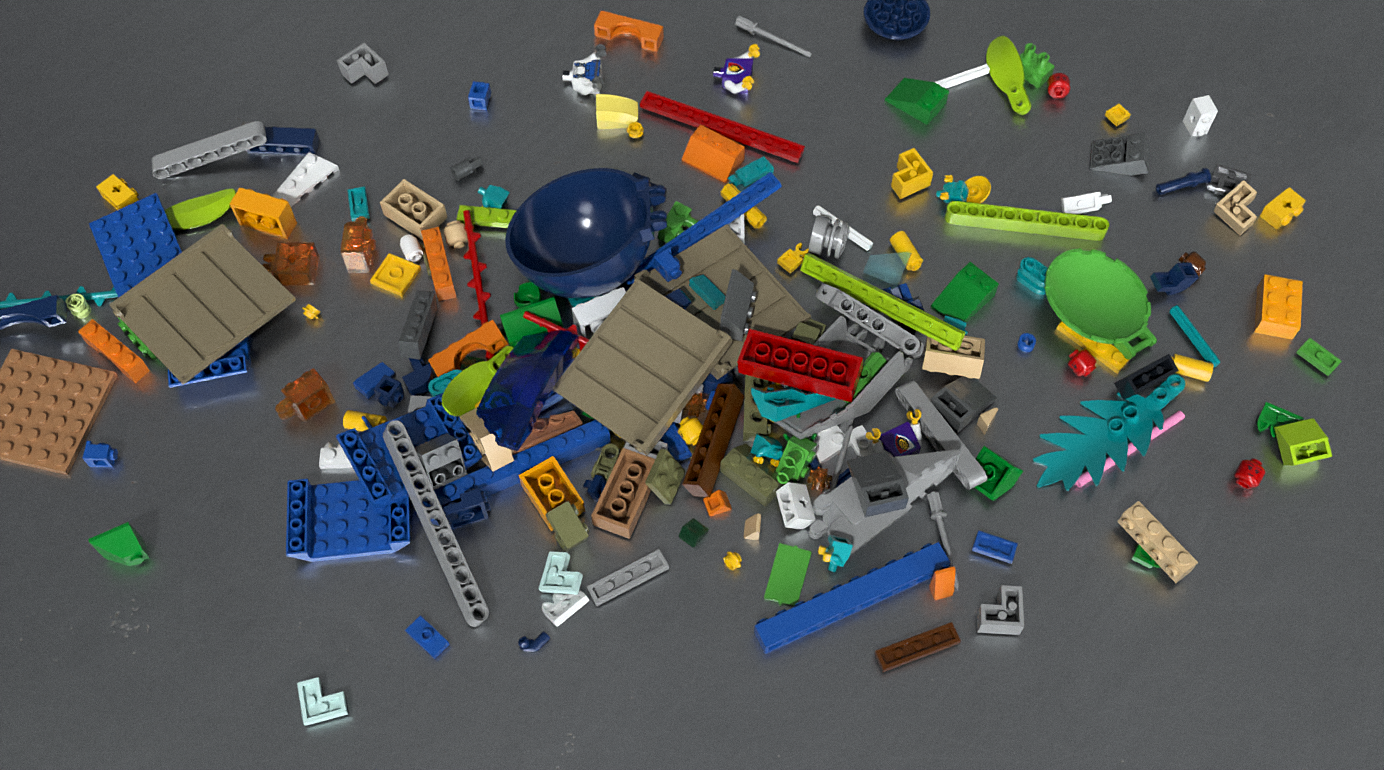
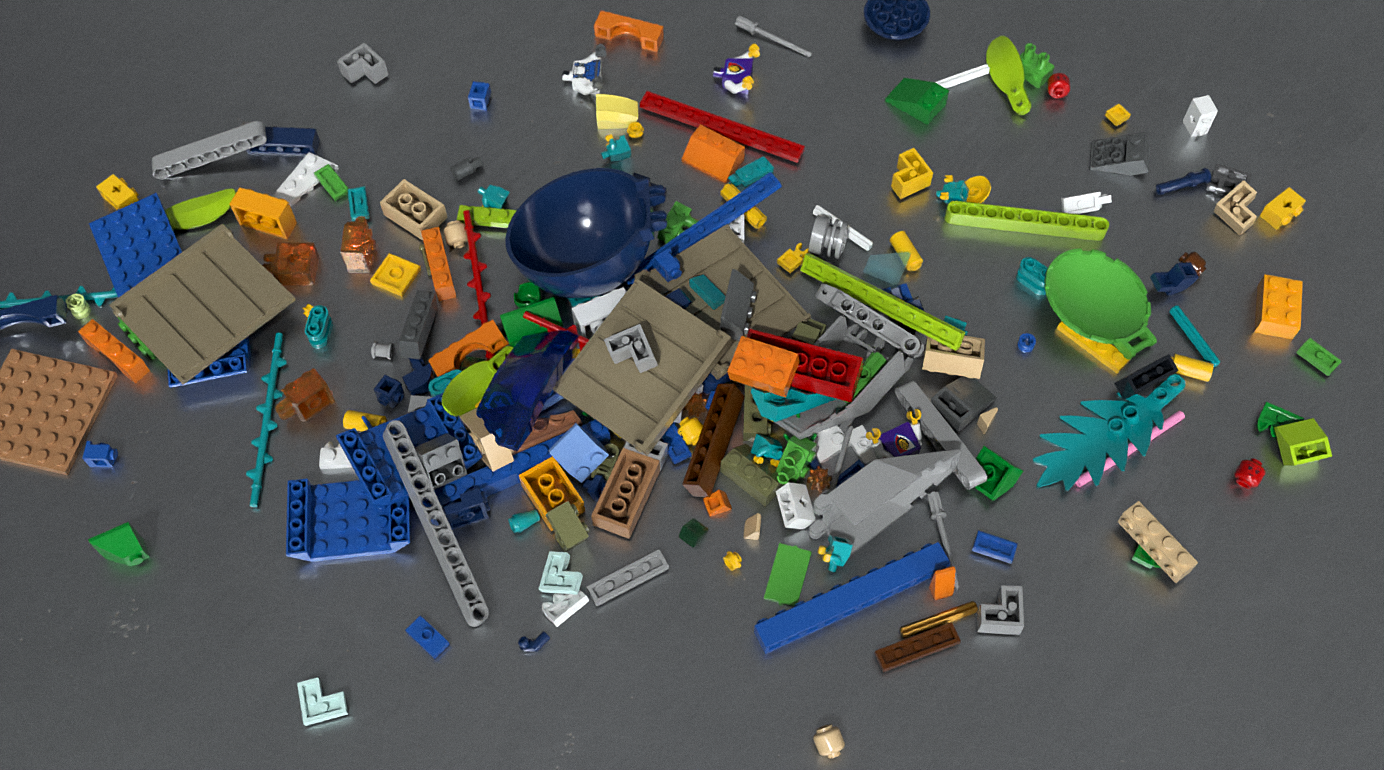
(267, 423): none -> teal plant
(318, 326): none -> teal brick
(331, 182): none -> bright green plate
(367, 382): blue slope -> none
(383, 350): none -> light grey bush
(411, 248): white brick -> none
(522, 521): none -> teal cone
(578, 452): none -> medium blue slope
(616, 150): none -> teal piece
(631, 344): none -> light grey brick
(665, 476): olive plate -> none
(763, 366): none -> orange brick
(829, 741): none -> tan head
(878, 484): dark grey slope -> none
(938, 619): none -> pearl gold axle
(966, 293): green slope -> none
(1082, 362): red head -> none

